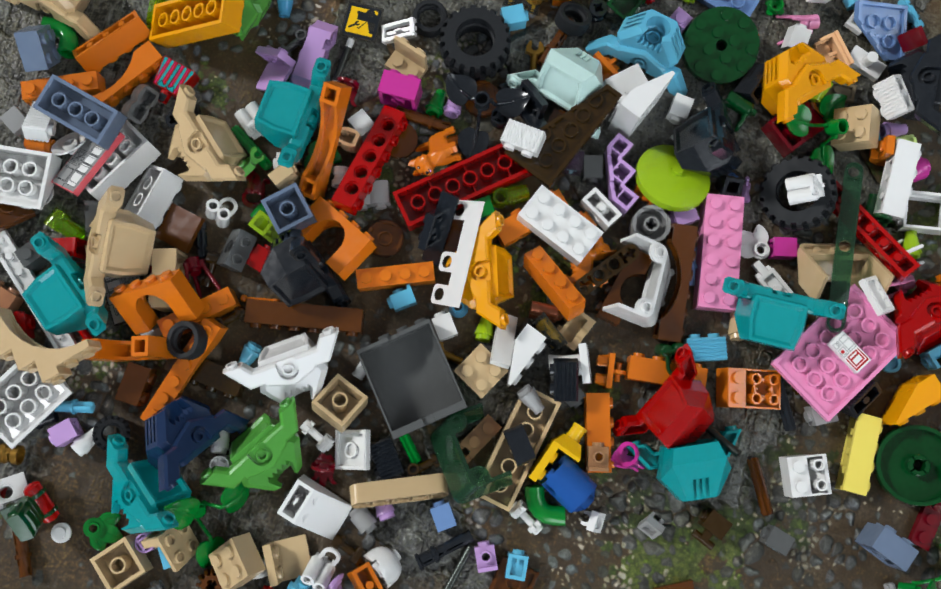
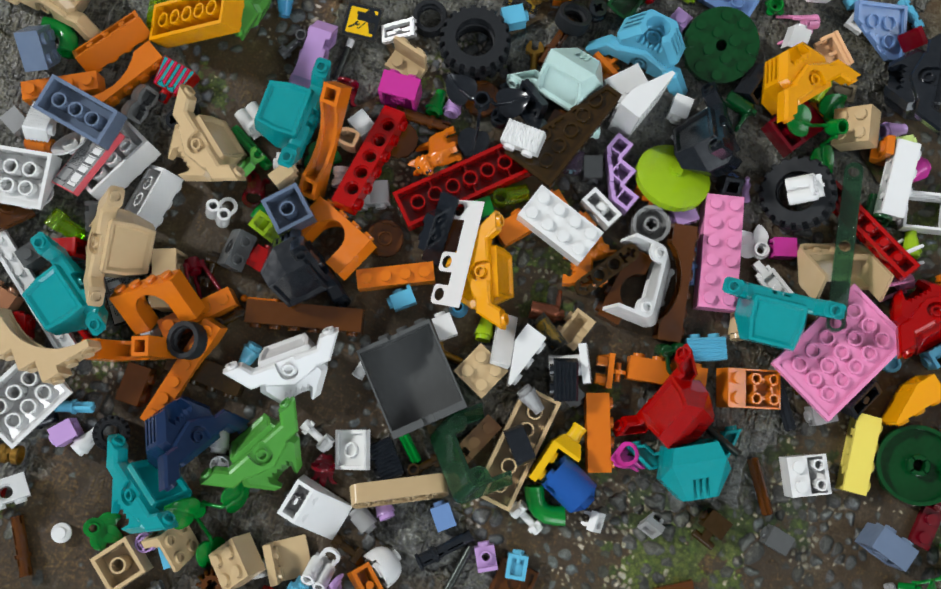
(30, 511): dark green piece -> none
(180, 228): reddish brown tile -> none
(201, 242): black axle -> none
(278, 66): lavender bracket -> none
(339, 403): tan brick -> none
(554, 283): orange brick -> none
(591, 462): medium nougat brick -> none
(848, 352): white tile -> none
(867, 63): white tile -> none
(876, 295): white plate -> none
(893, 97): white brick -> none

